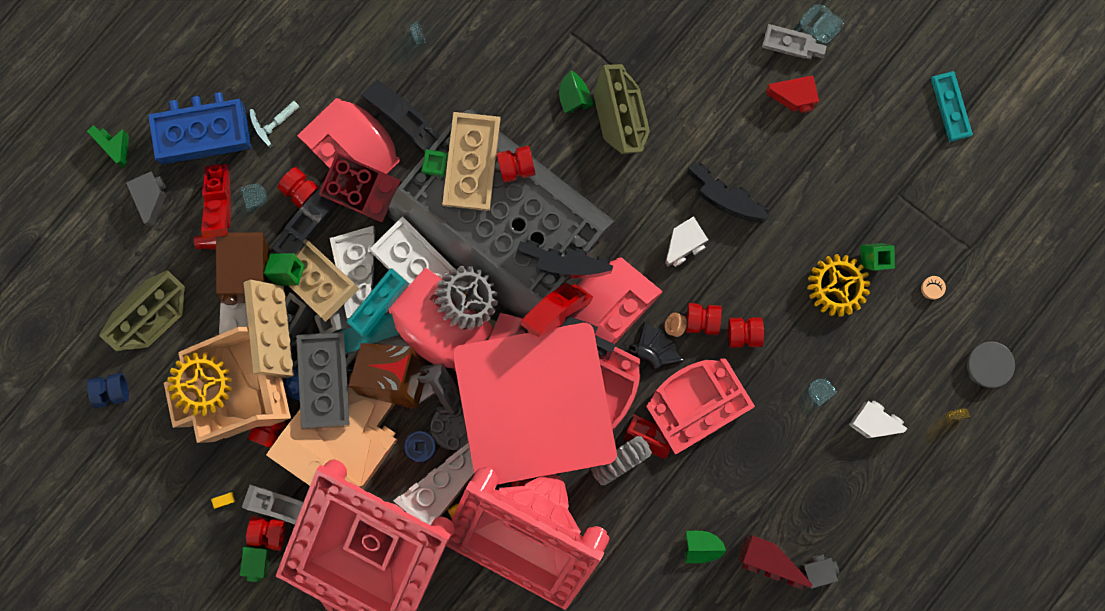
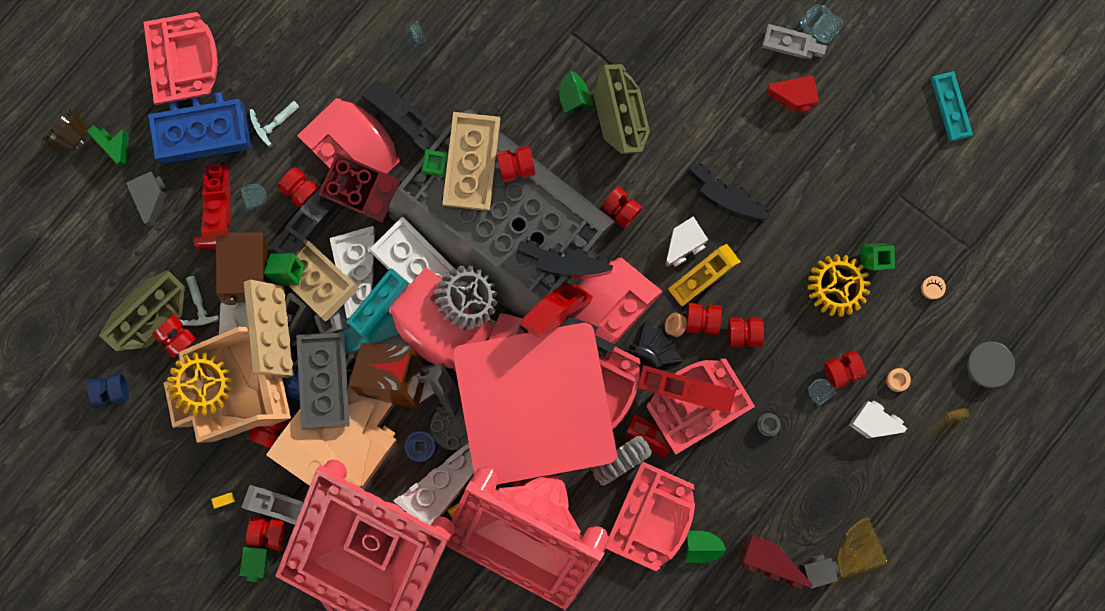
(67, 133): none -> dark brown cone
(177, 343): none -> red wheel
(180, 58): none -> coral slope
(197, 299): none -> light aqua piece
(621, 207): none -> red wheel
(653, 518): none -> coral slope
(686, 389): none -> red slope
(704, 274): none -> yellow slope
(769, 424): none -> dark grey plate
(845, 369): none -> red wheel
(861, 550): none -> clear yellow brick
(898, 380): none -> light nougat tile

